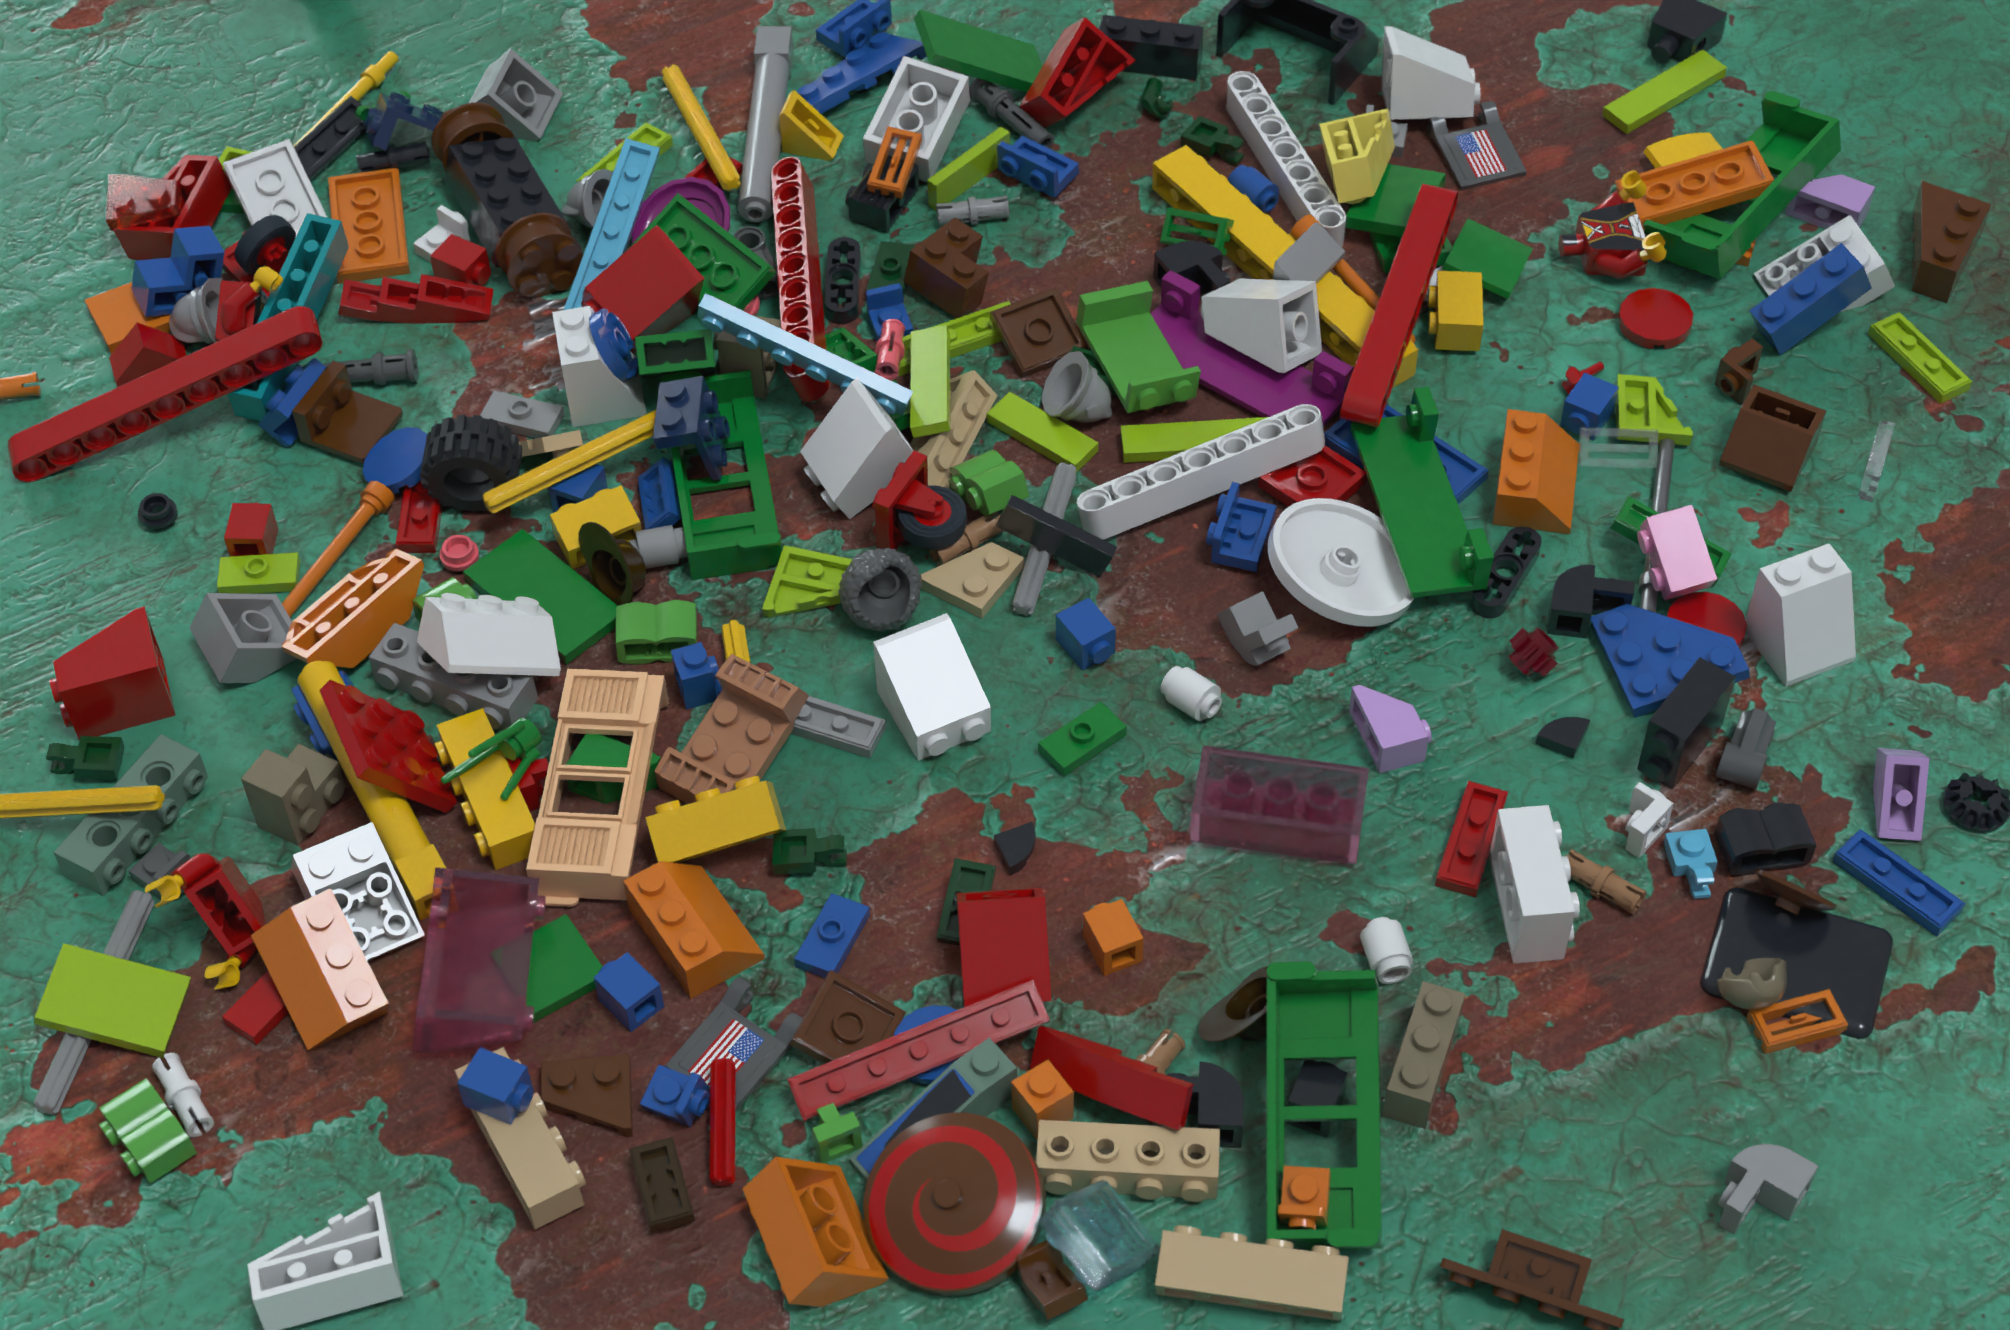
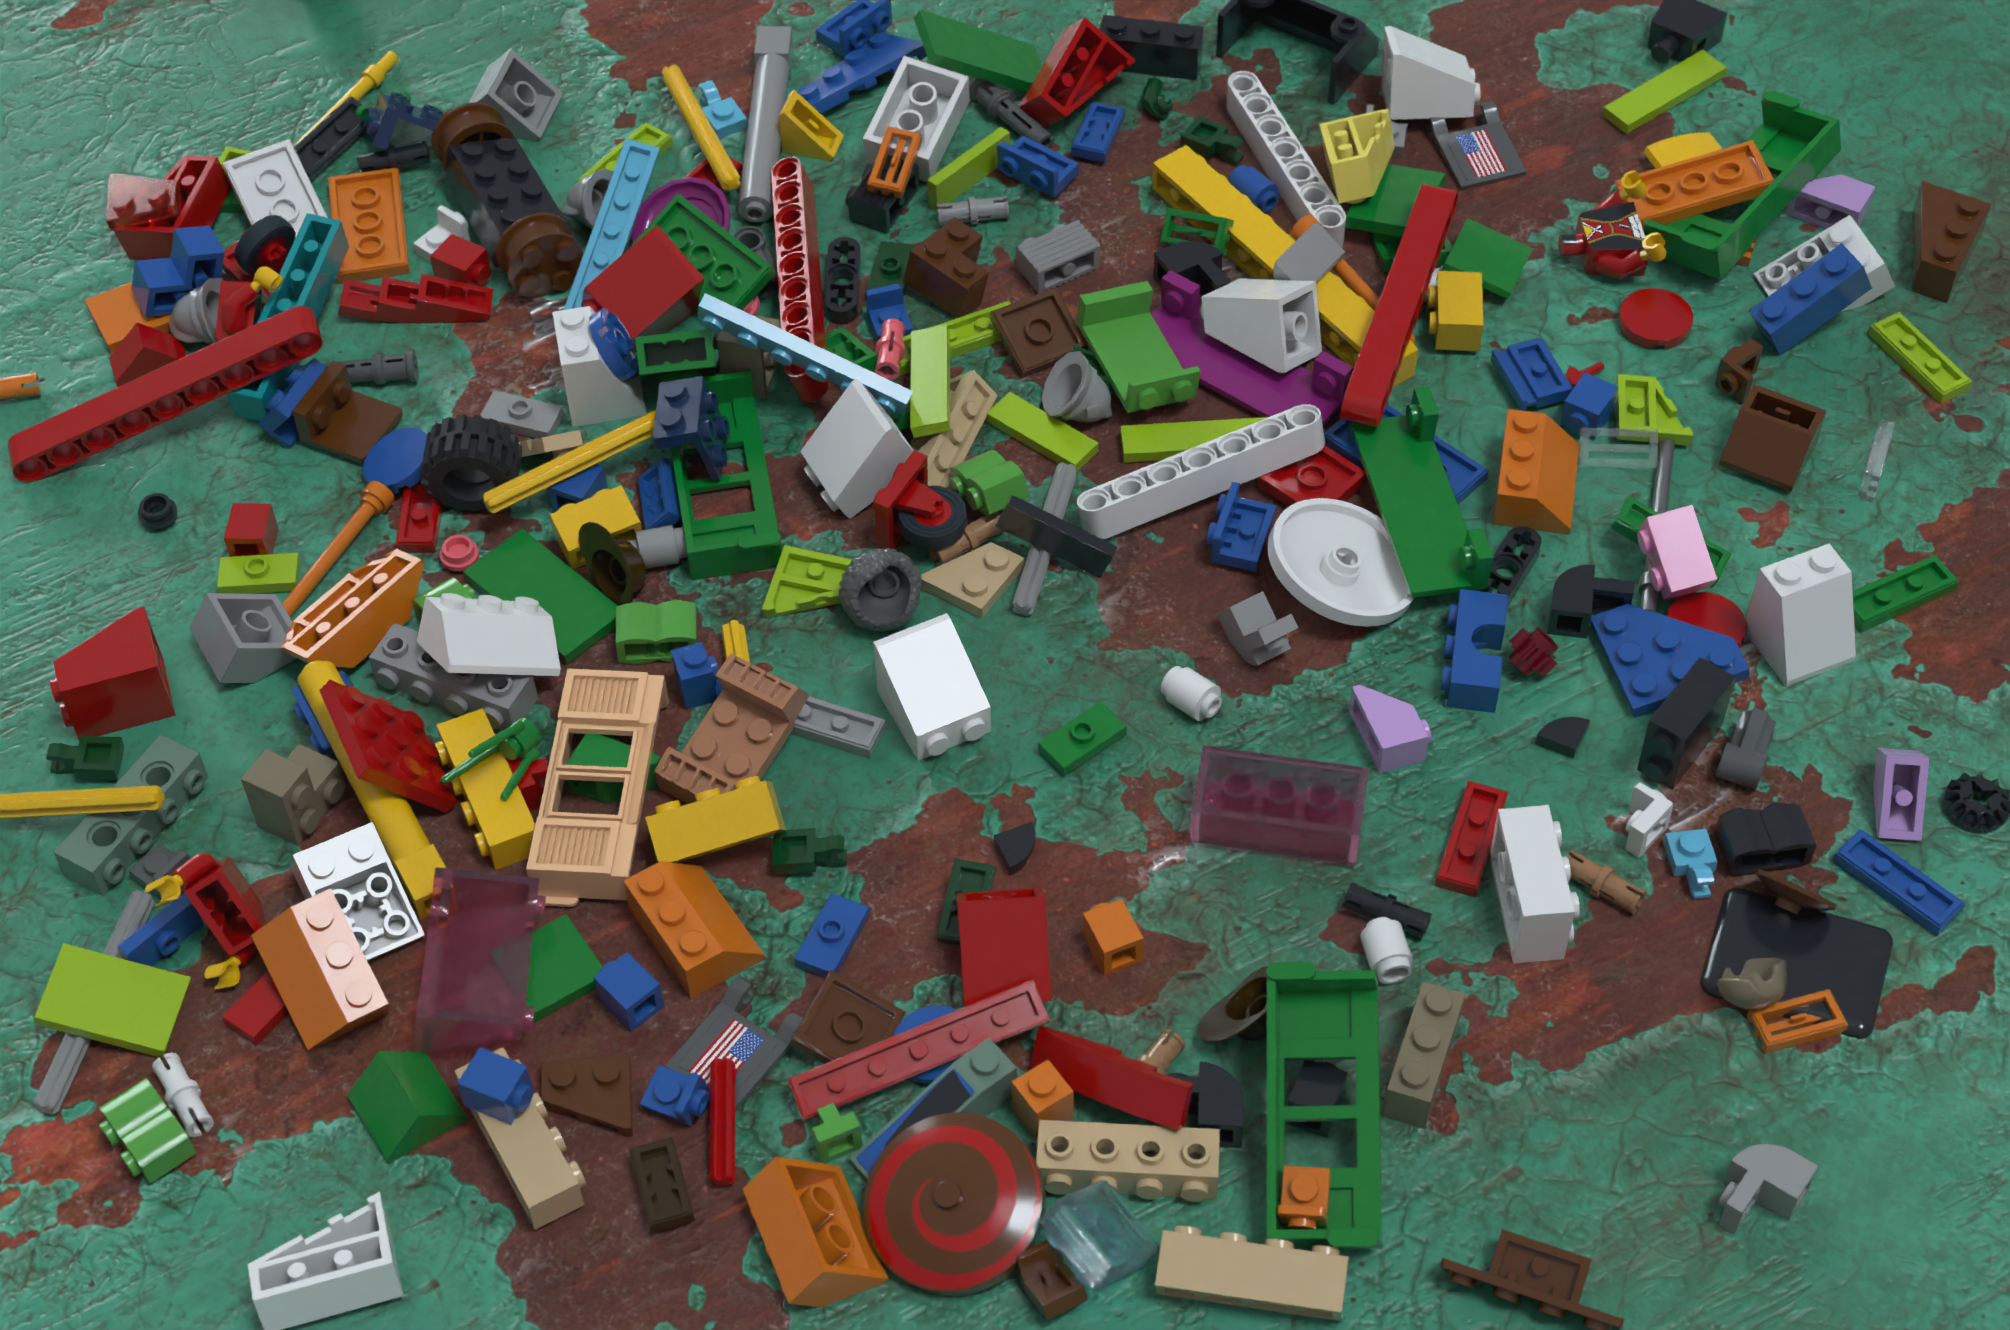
(162, 933): none -> blue plate
(404, 1102): none -> green slope
(722, 114): none -> medium azure plate
(1058, 256): none -> light grey brick
(1085, 634): blue brick -> none
(1098, 132): none -> blue plate
(1378, 905): none -> black pin
(1478, 625): none -> blue arch
(1531, 374): none -> blue plate
(1901, 592): none -> green tile

